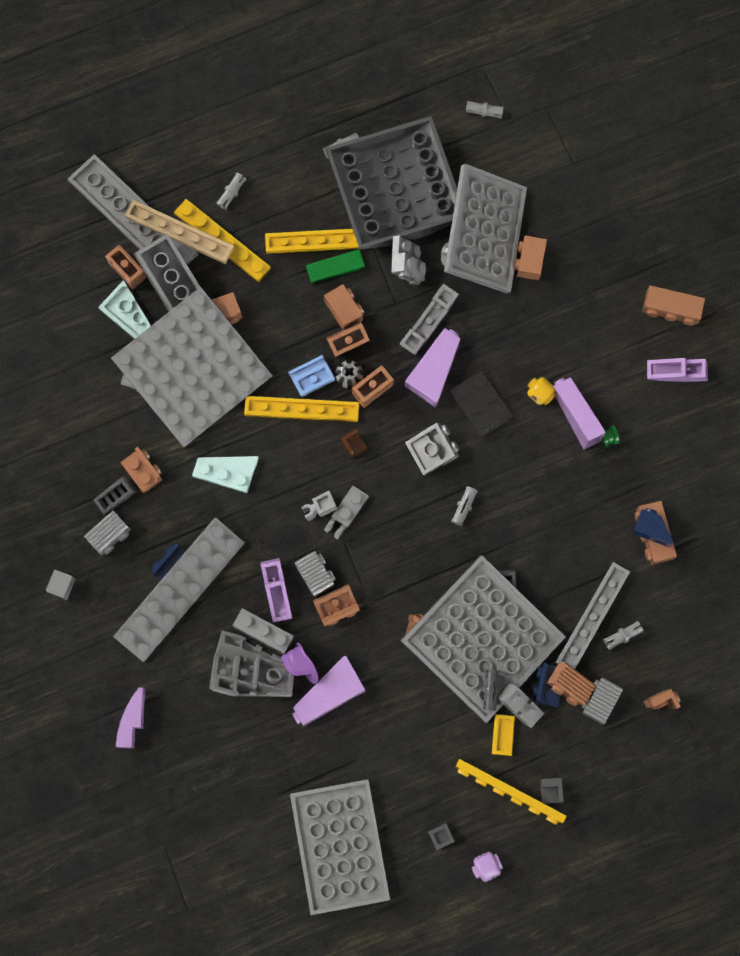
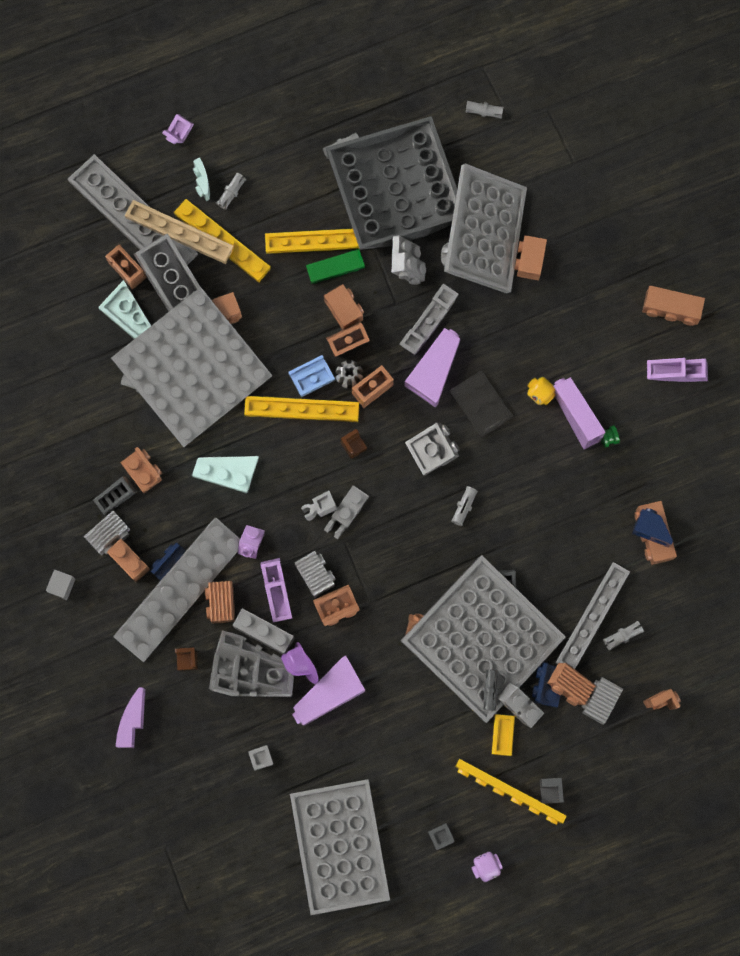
(128, 560): none -> nougat brick
(178, 129): none -> lavender bracket
(186, 659): none -> reddish brown panel
(202, 180): none -> light aqua slope
(221, 602): none -> nougat brick
(250, 542): none -> lavender bracket
(260, 758): none -> light grey plate

